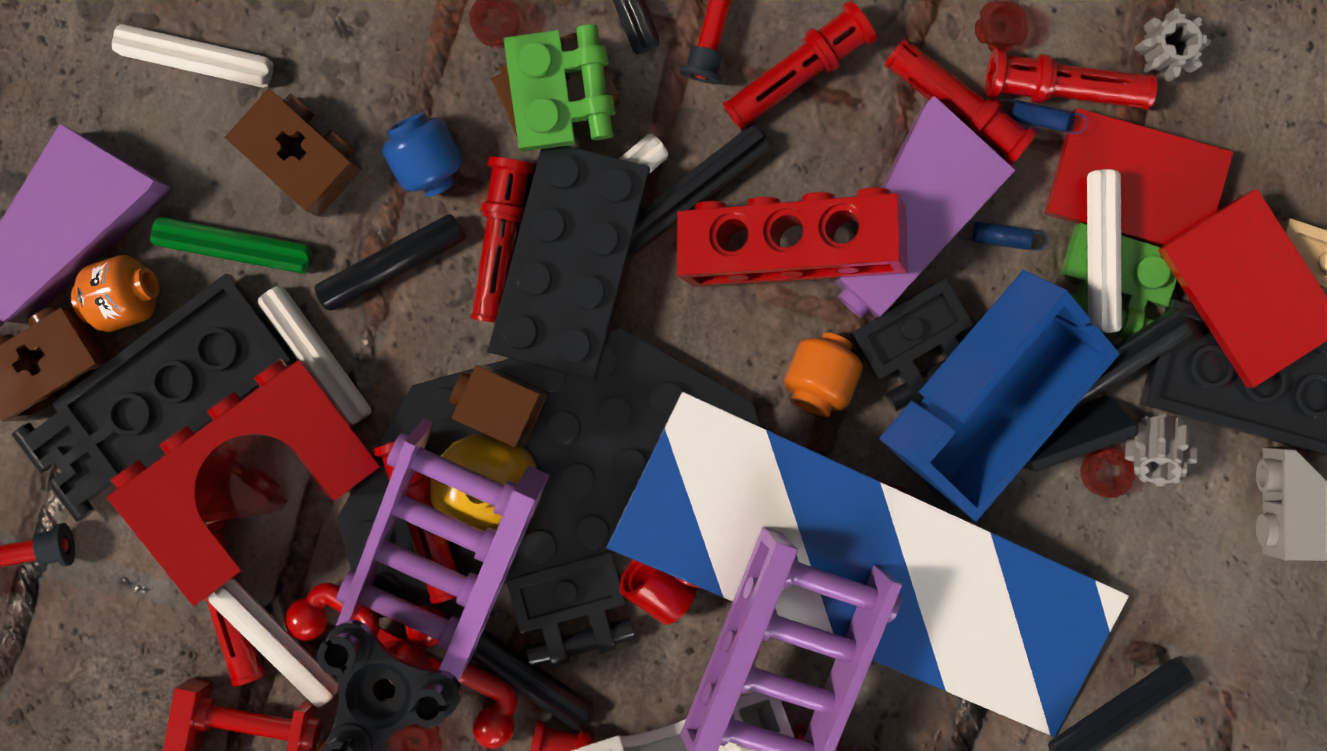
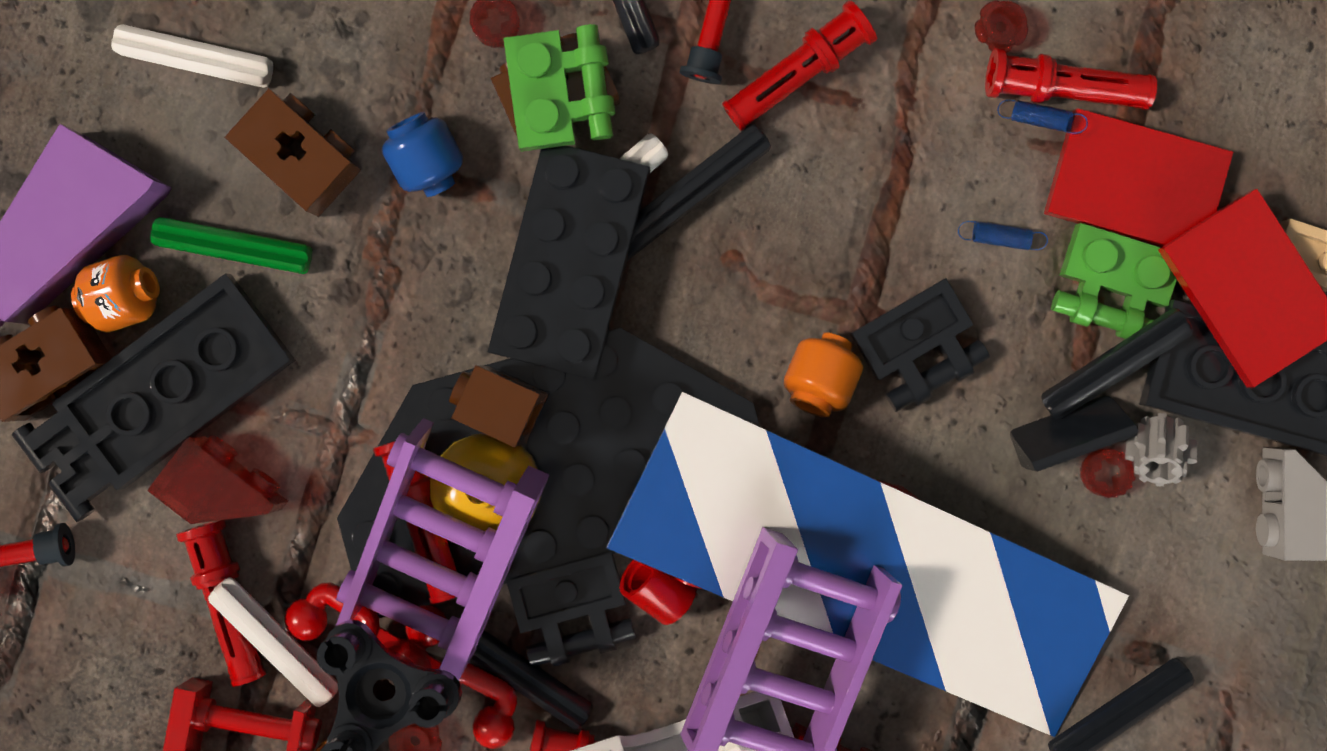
(161, 497): red arch -> none
(313, 354): white axle -> none
(389, 262): black axle -> none
(497, 210): red pin -> none
(875, 250): red brick -> none
(943, 181): medium lavender slope -> none
(981, 116): red pin -> none
(1001, 394): blue piece -> none
(1104, 249): white axle -> none
(1181, 33): light grey gear -> none

